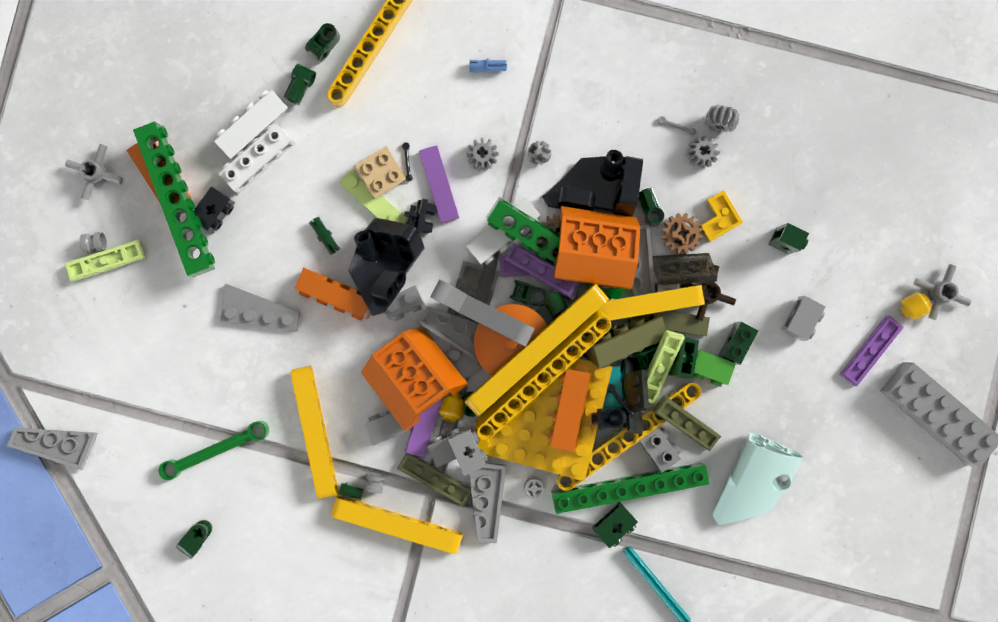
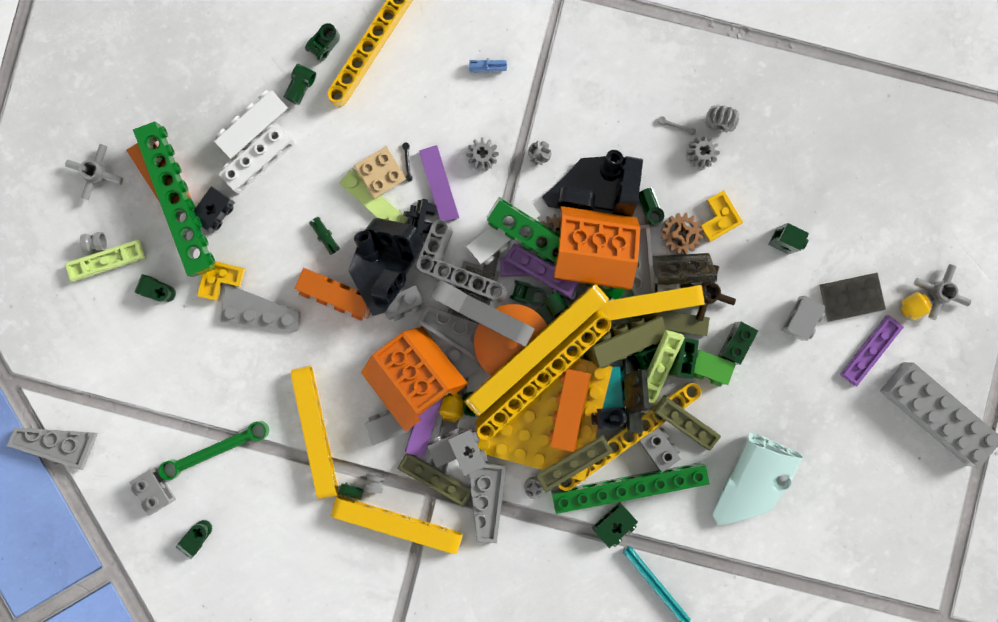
(152, 491): none -> light grey brick
(153, 289): none -> dark green piece
(212, 280): none -> yellow plate
(454, 272): none -> light grey beam
(574, 463): none -> olive tile
(611, 388): black hinge -> none
(852, 297): none -> clear smoke plate

